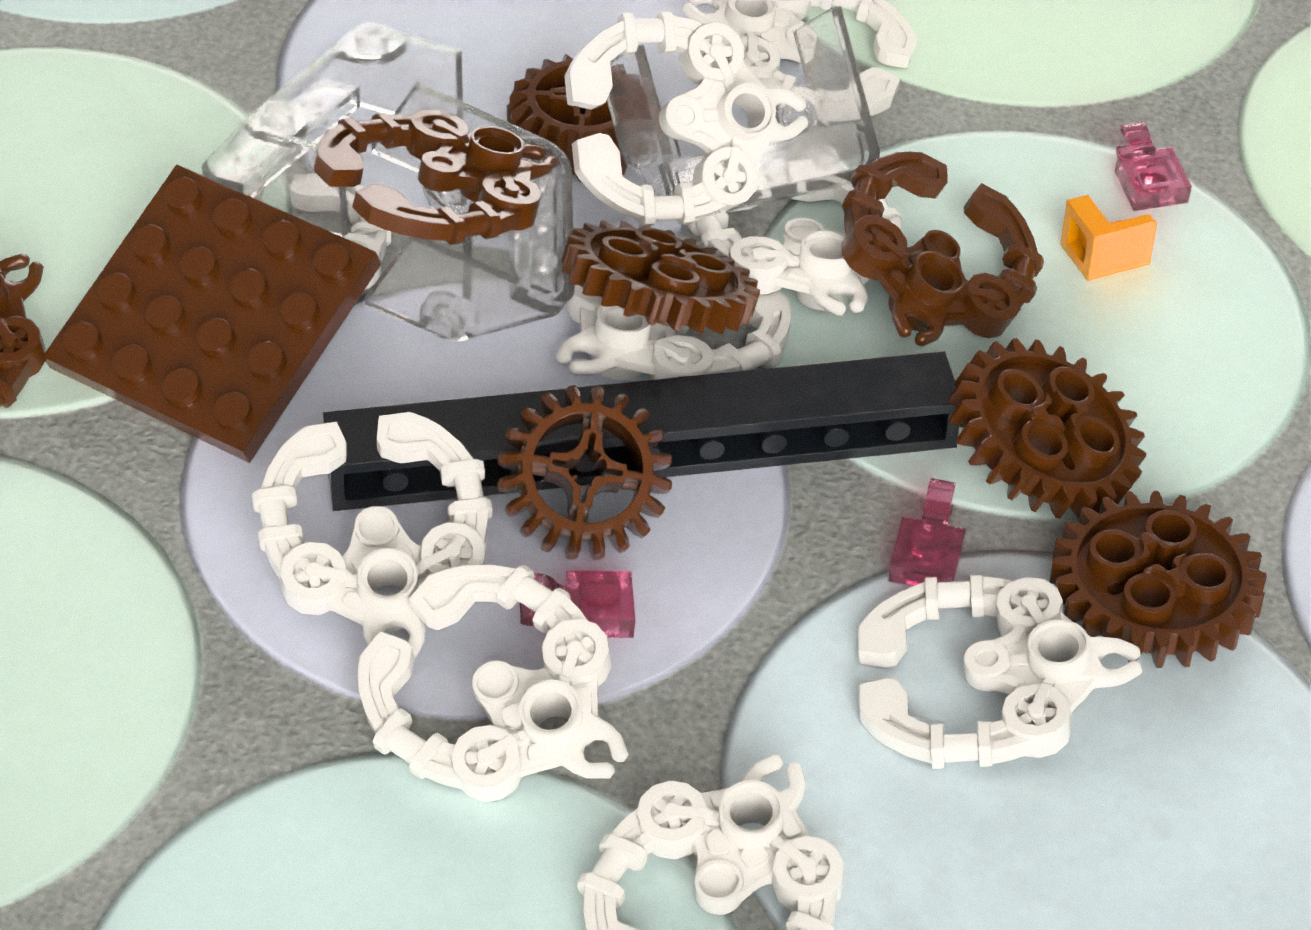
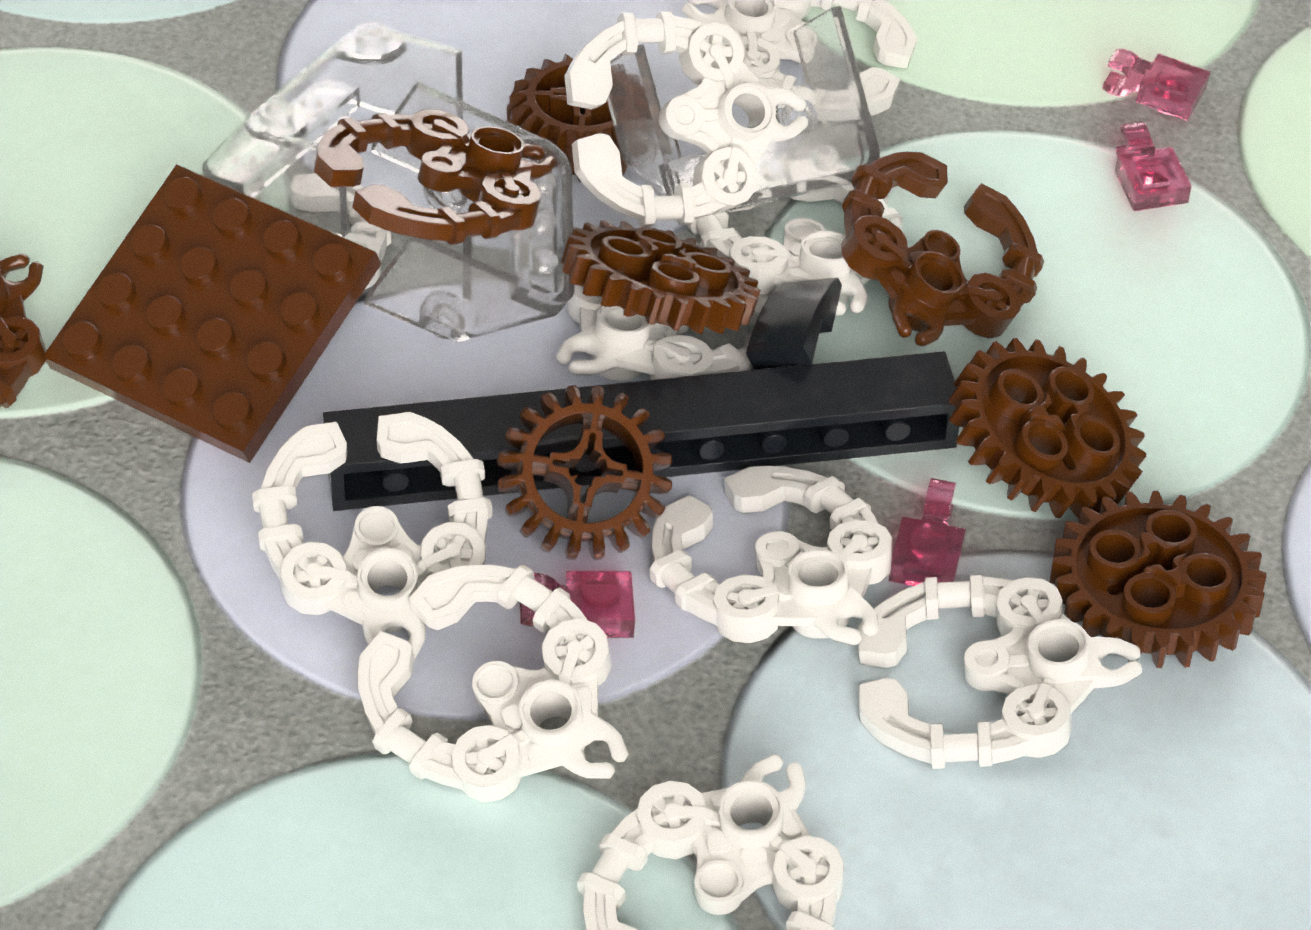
(792, 322): none -> black slope
(798, 582): none -> white piece
(1102, 246): light orange panel -> none
(1161, 84): none -> clear pink plate

